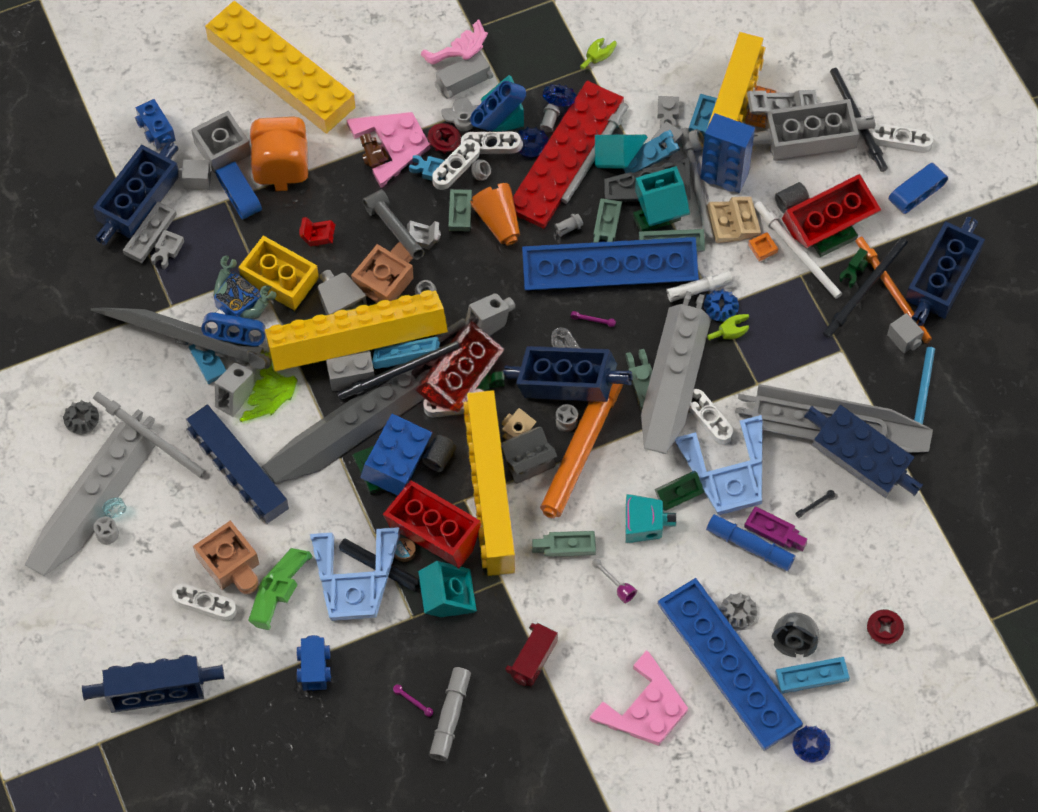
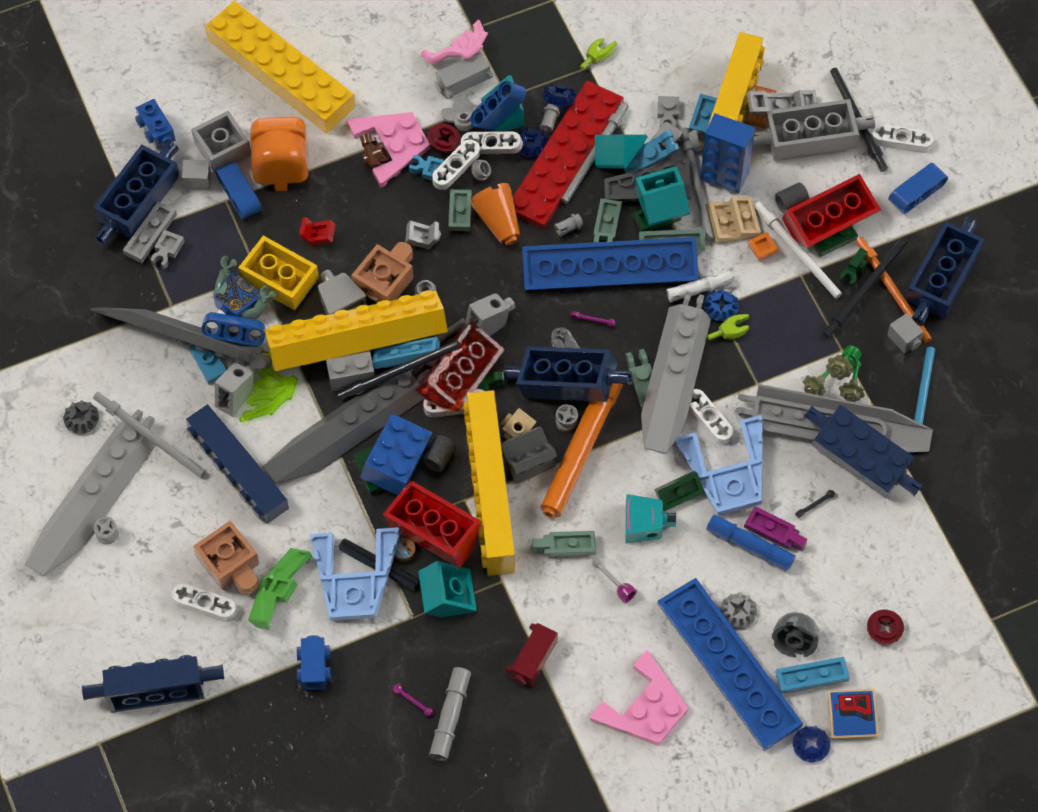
(114, 507): clear light blue tile -> none
(379, 203): dark grey piece -> none
(839, 367): none -> olive plant
(852, 713): none -> slope

